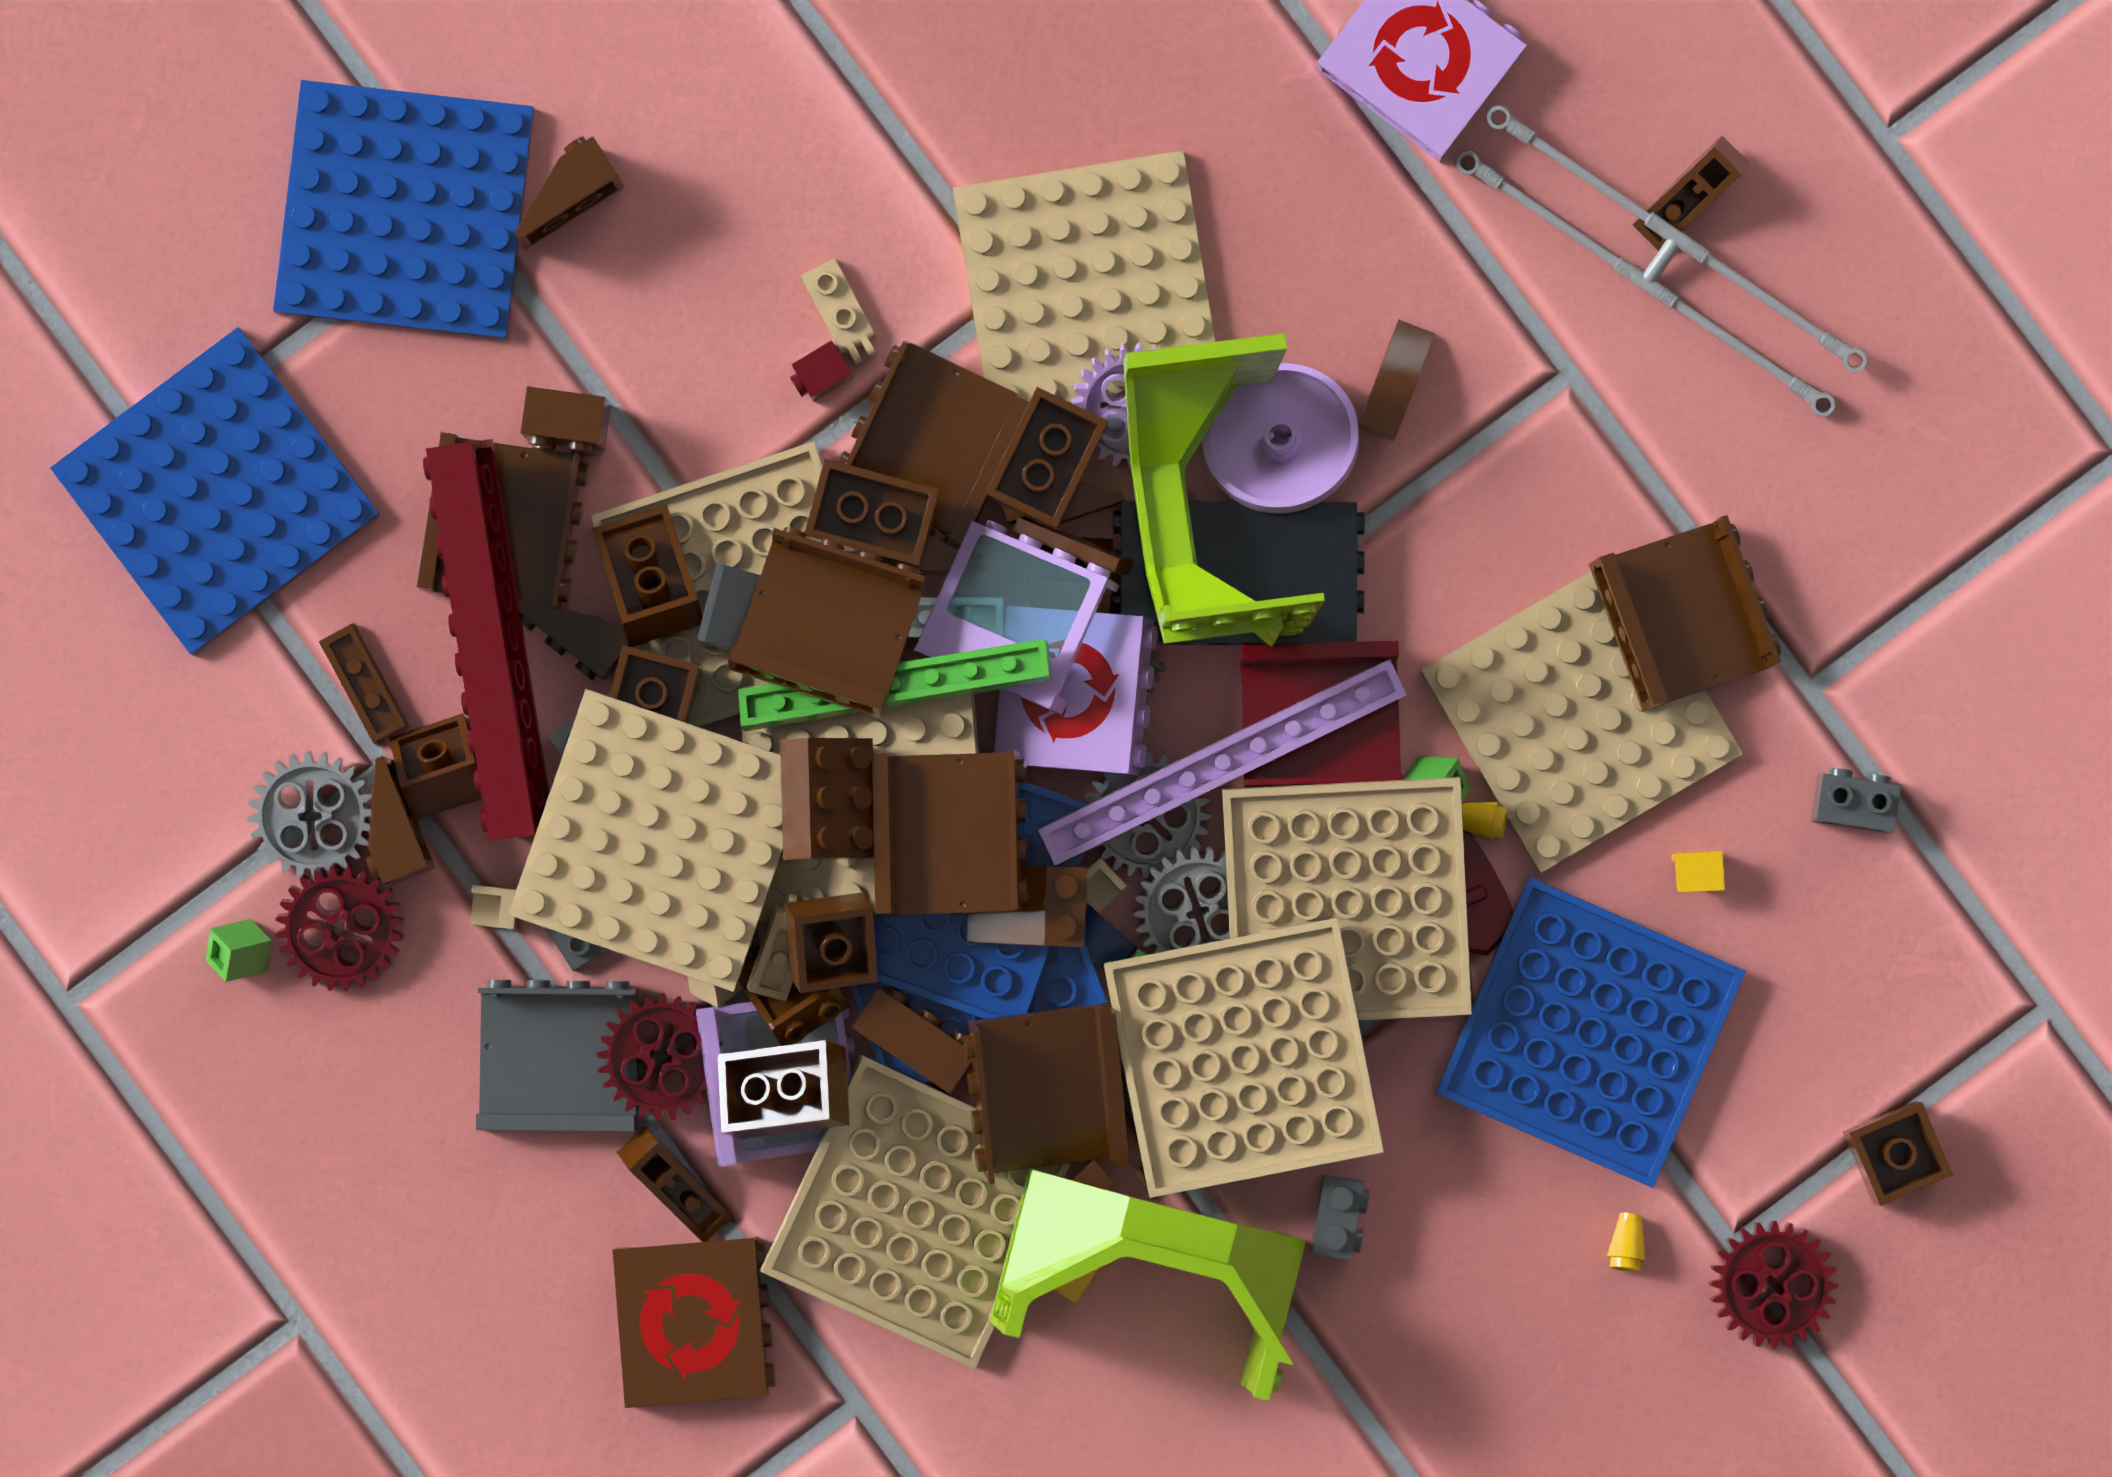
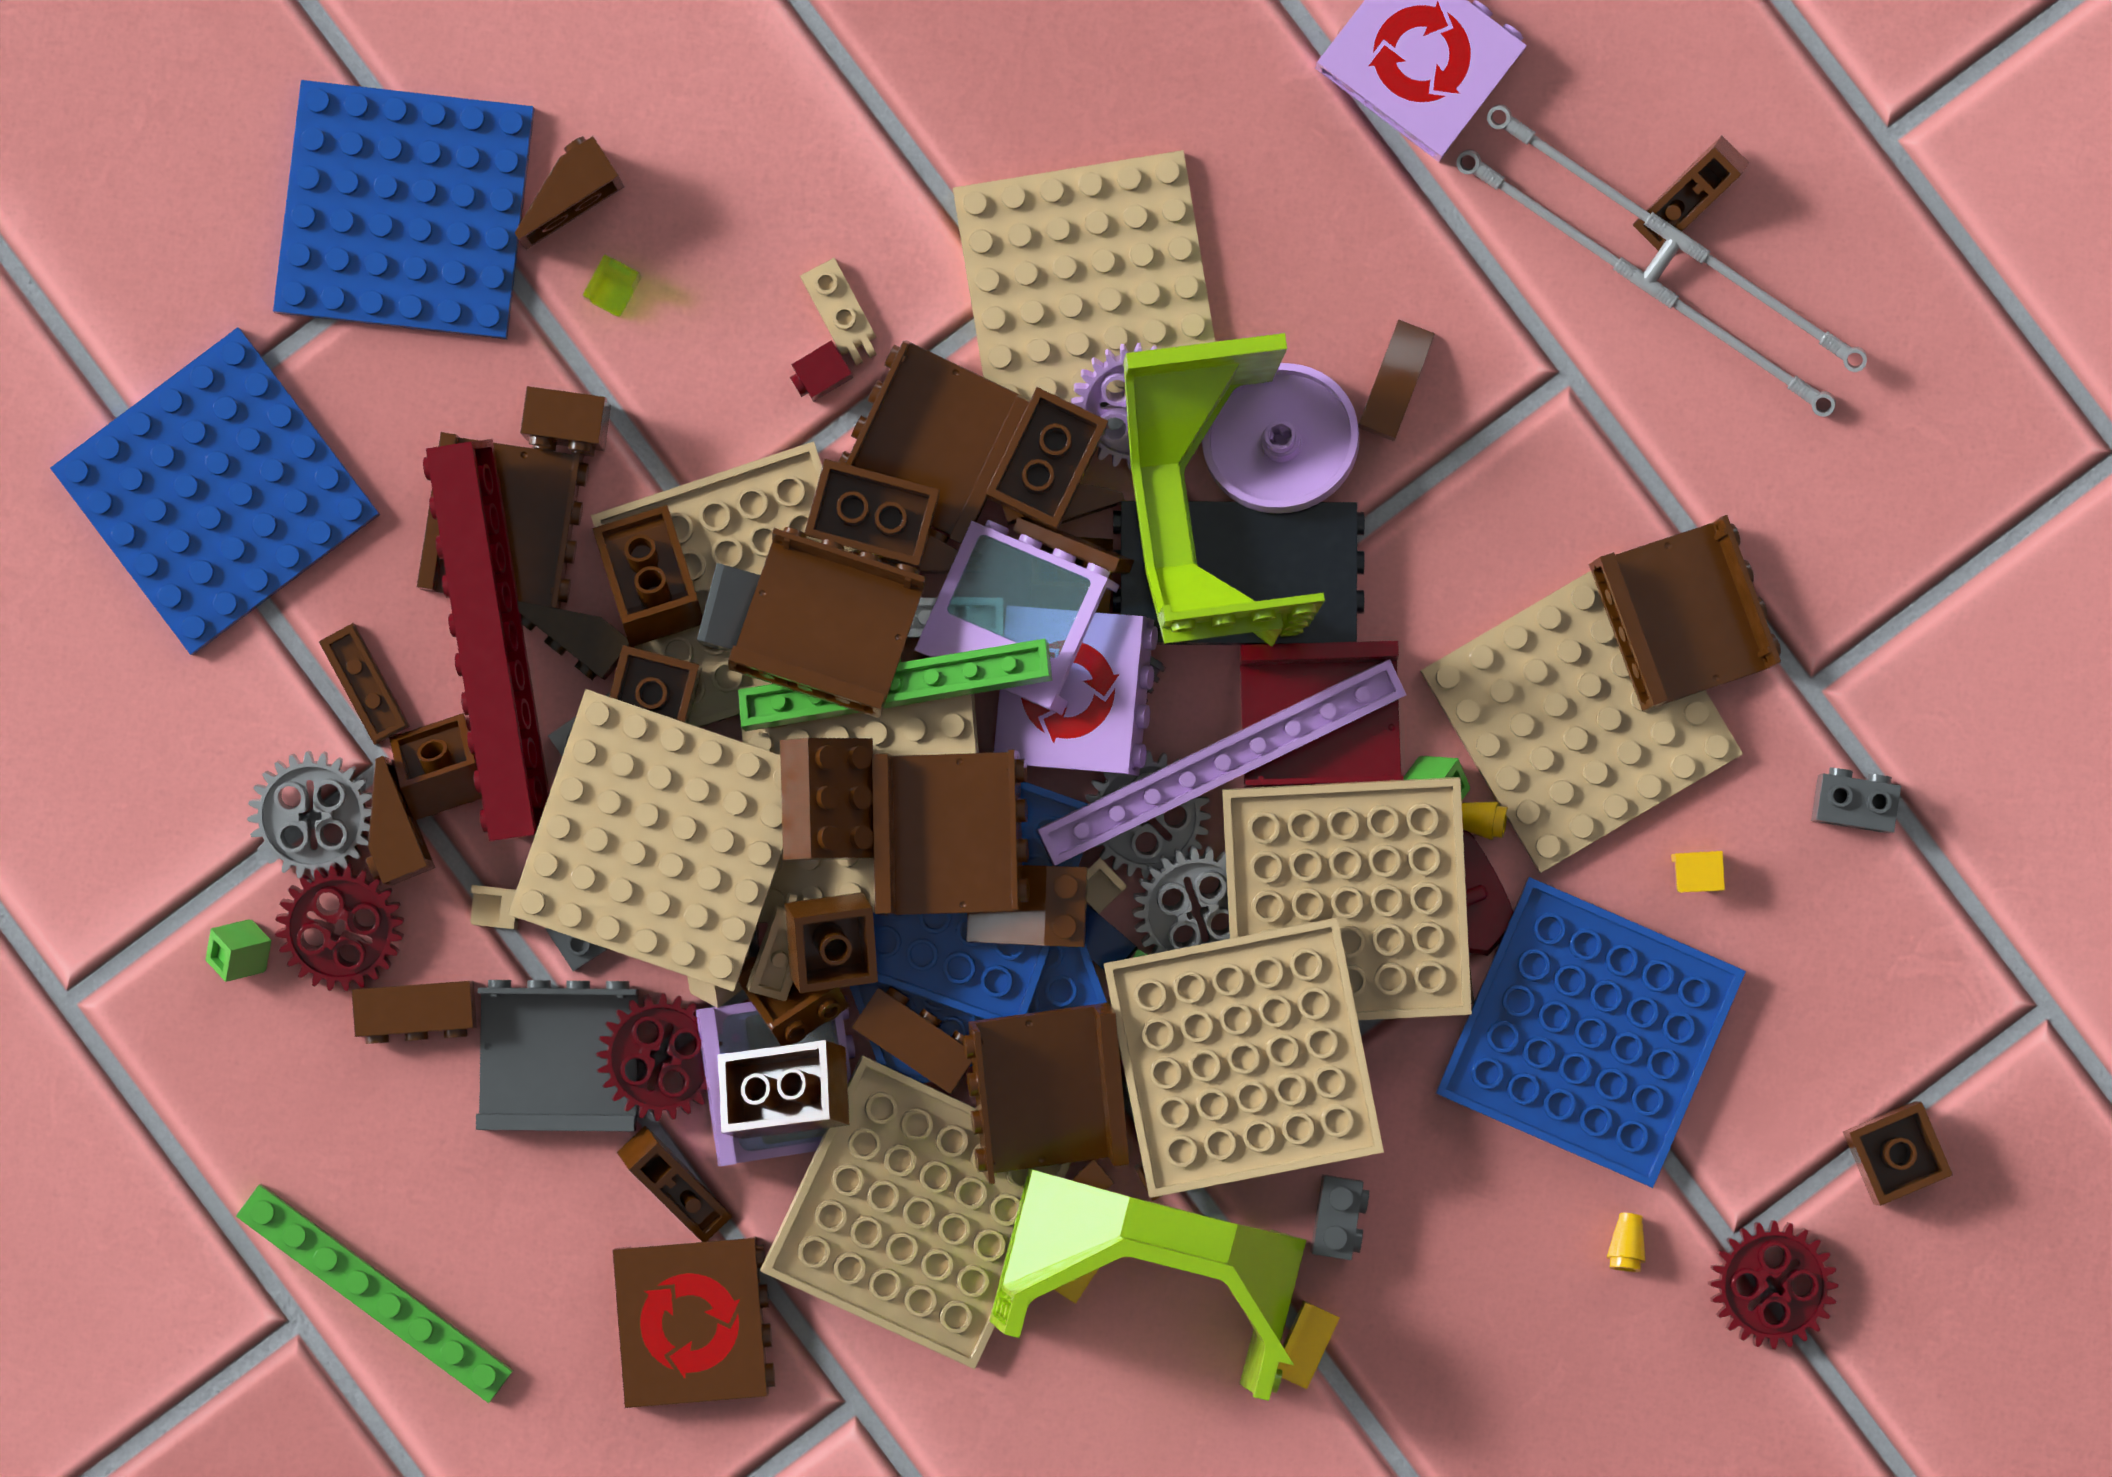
(374, 1293): none -> bright green plate
(414, 1011): none -> reddish brown brick
(612, 286): none -> clear neon green panel
(1307, 1343): none -> yellow panel

